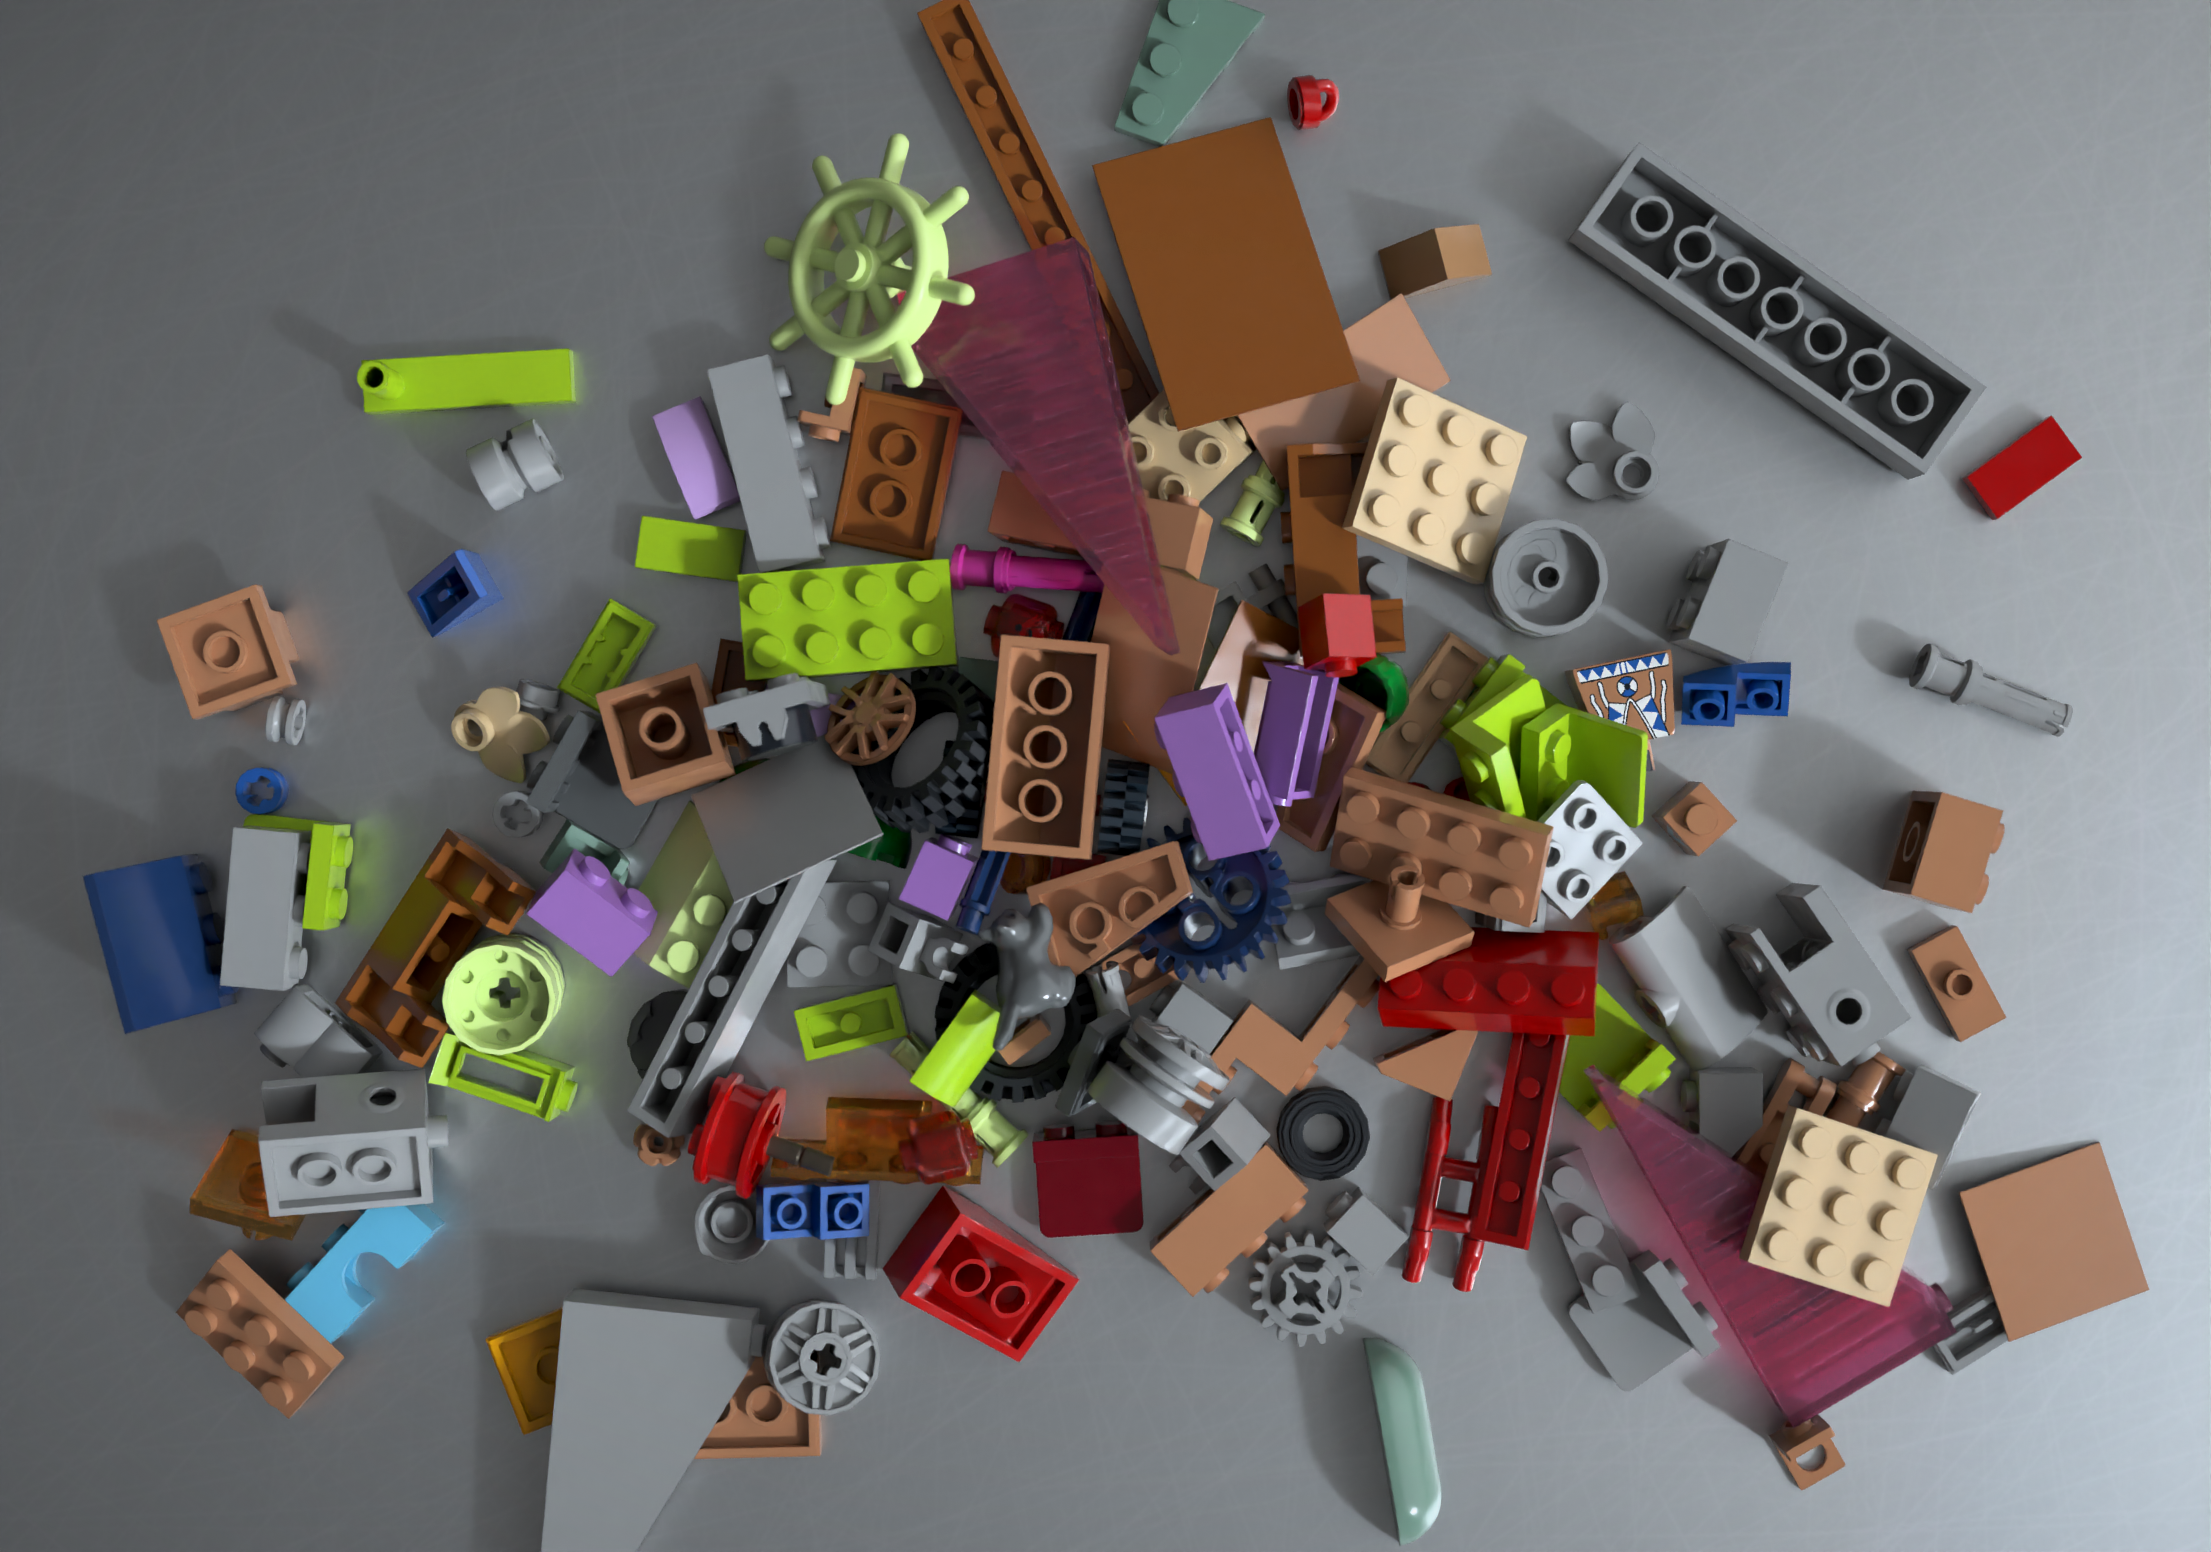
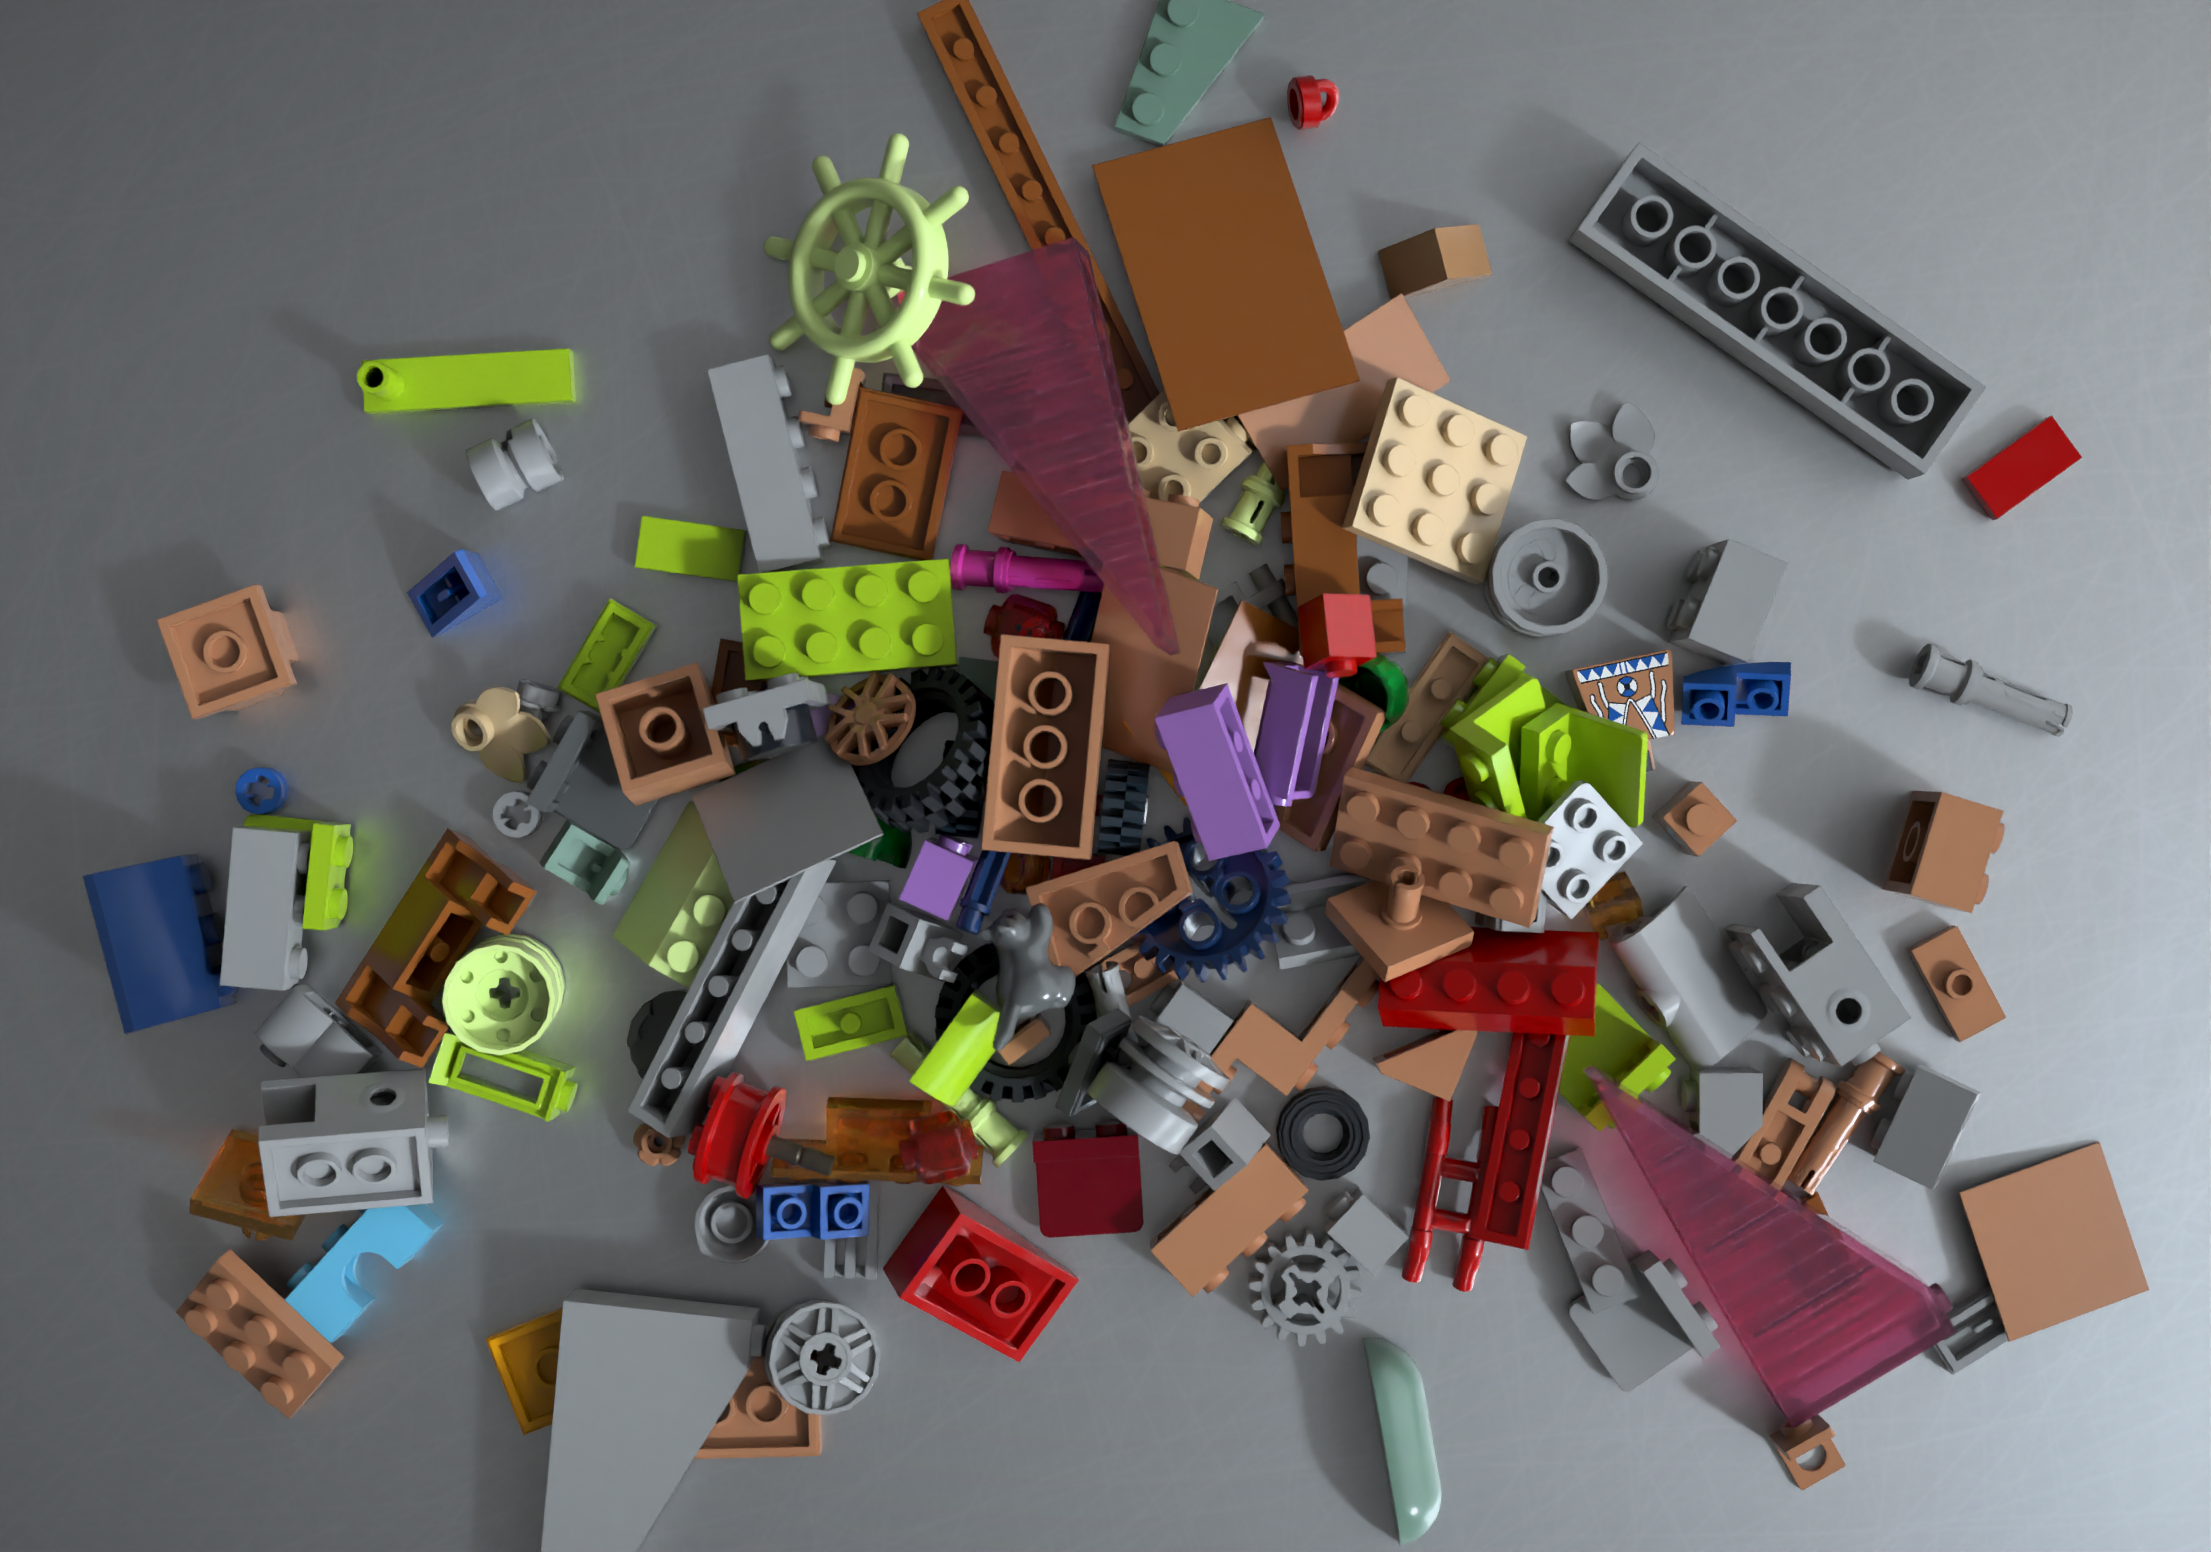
(285, 720): light grey bush -> none
(593, 912): medium lavender brick -> none
(697, 457): lavender slope -> none
(1838, 1206): tan plate -> none

